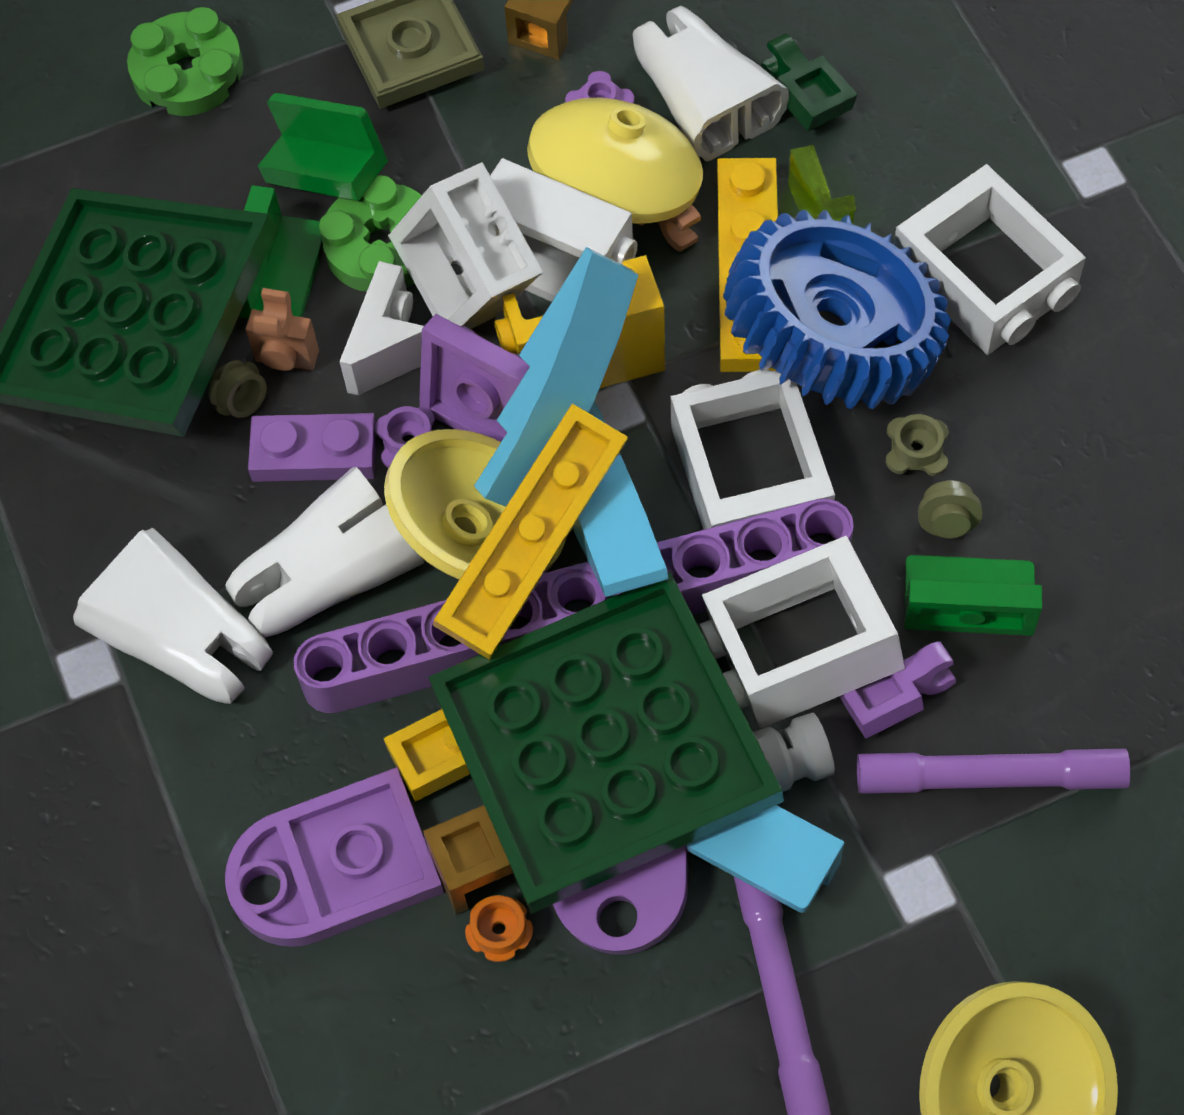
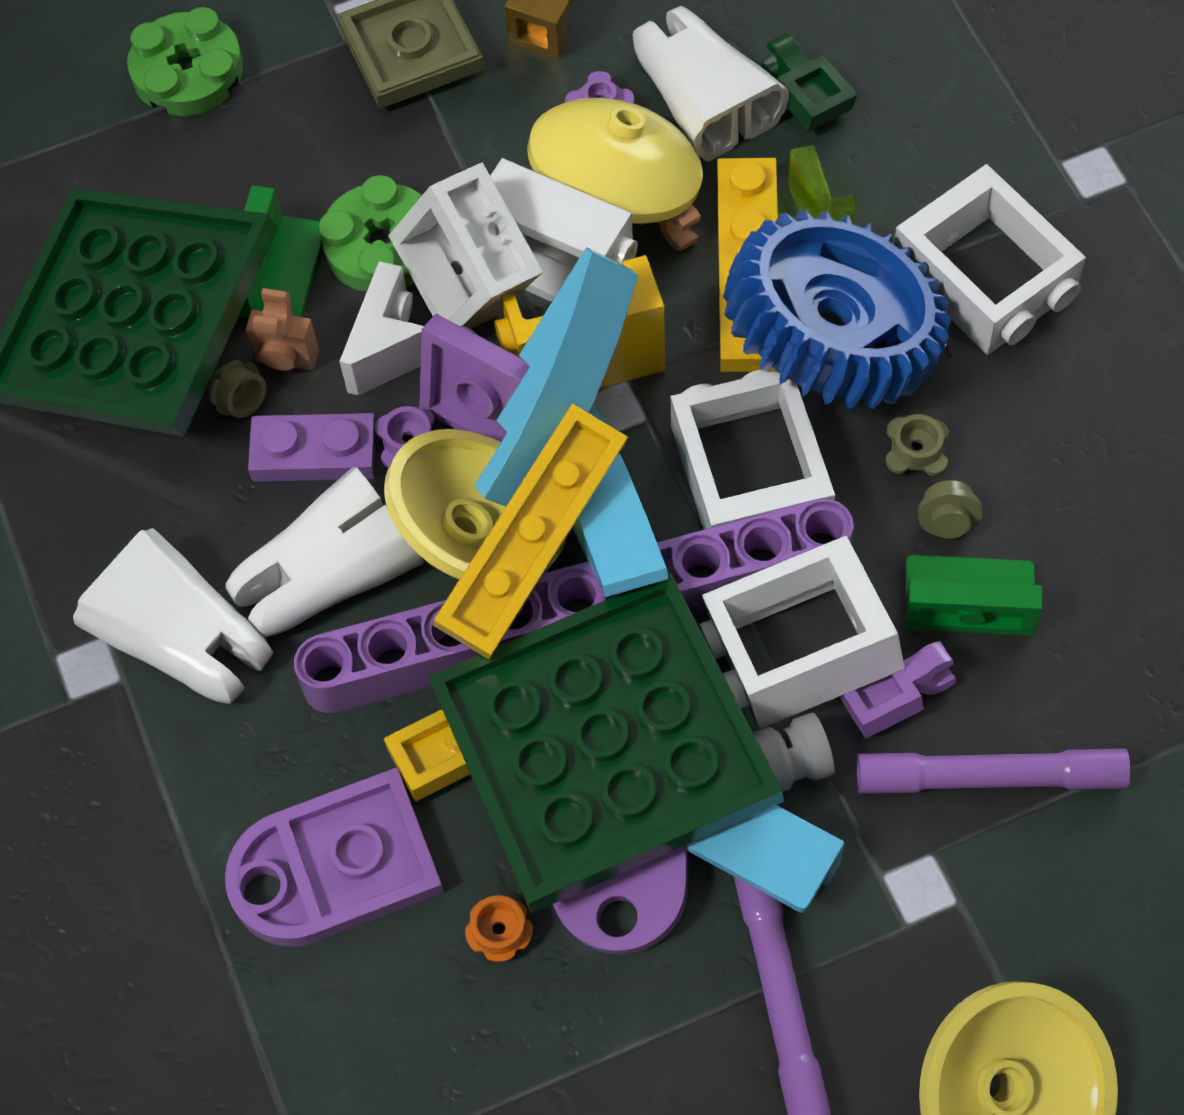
(322, 147): green panel -> none
(466, 854): pearl gold panel -> none

